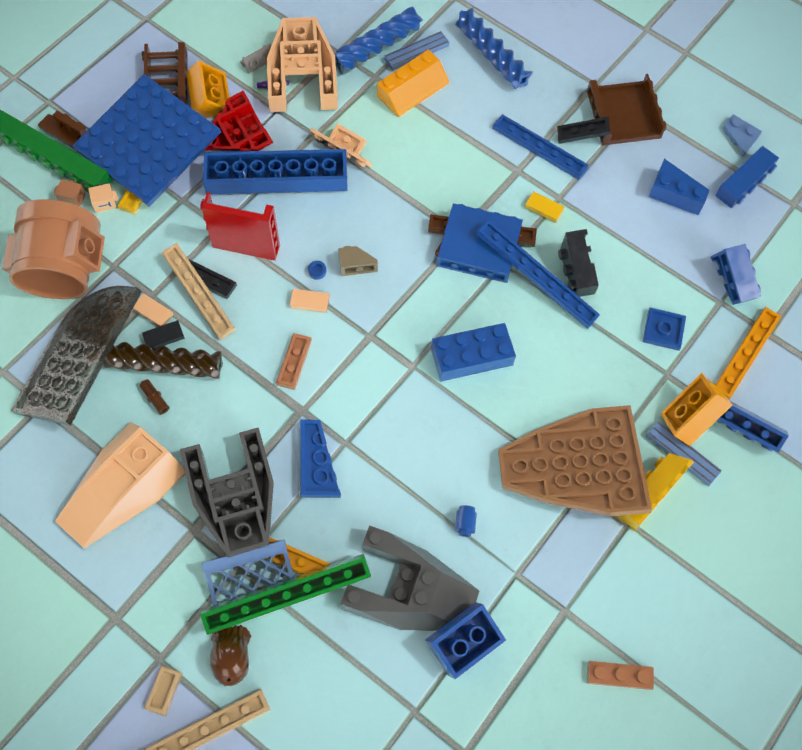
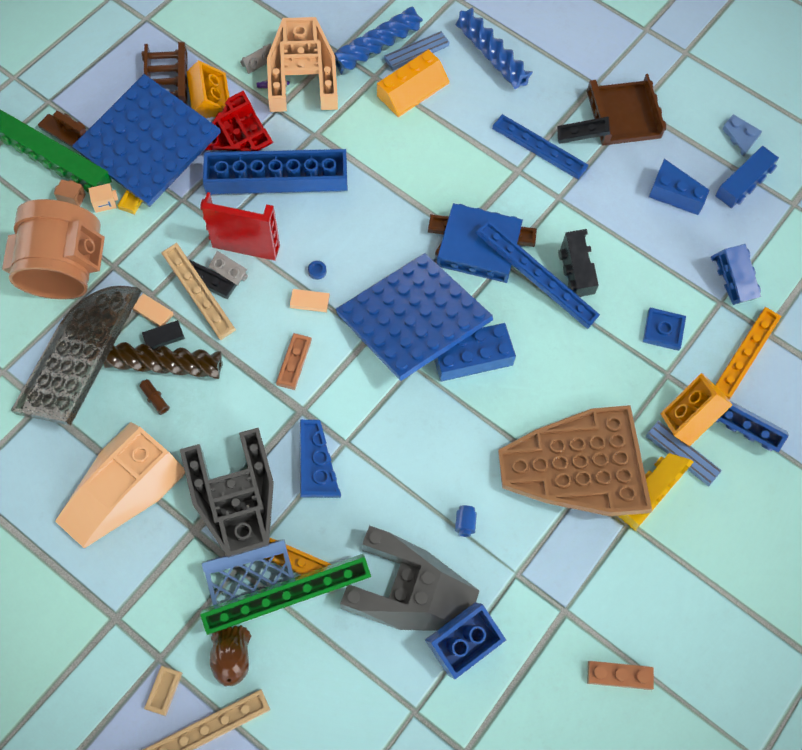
(228, 268): none -> light grey hinge
(344, 139): light nougat bracket -> none
(356, 261): dark tan slope -> none
(413, 316): none -> blue plate
(544, 207): yellow tile -> none

